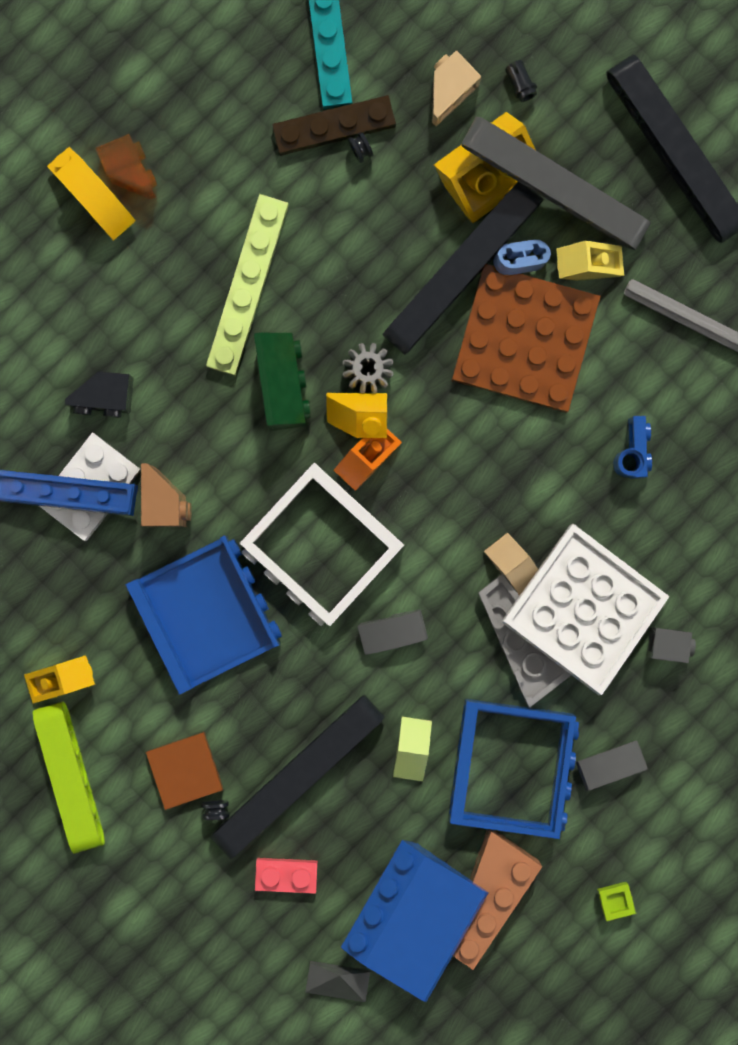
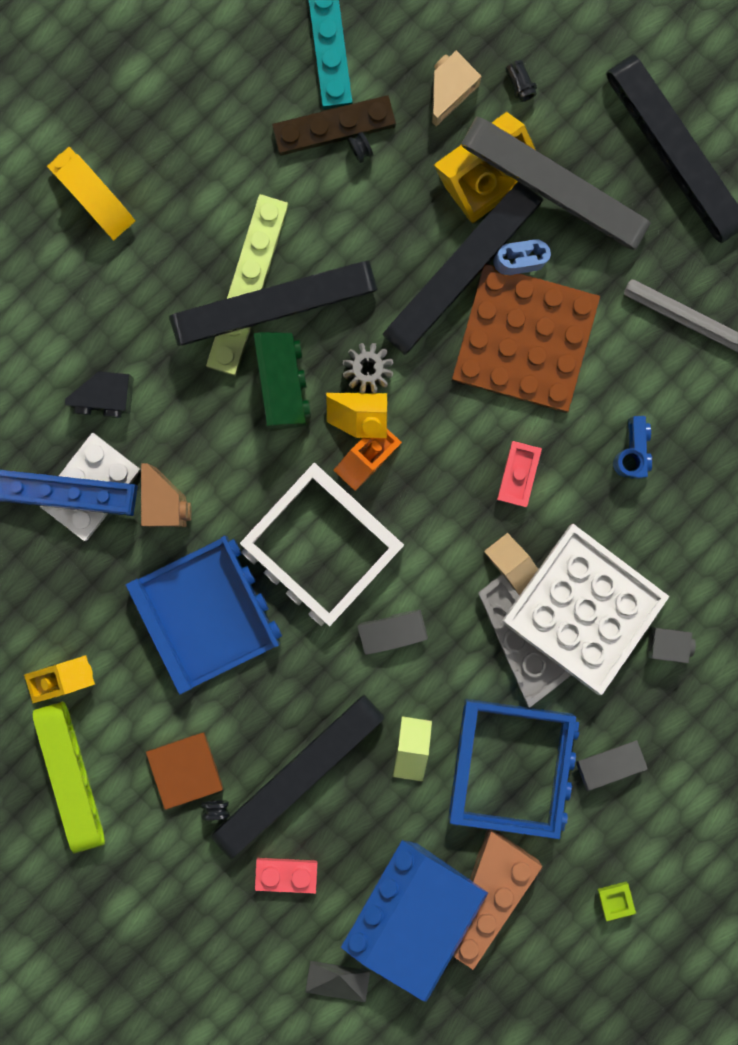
(124, 166): clear orange slope -> none
(272, 303): none -> black beam
(519, 474): none -> coral plate
(589, 261): light yellow slope -> none

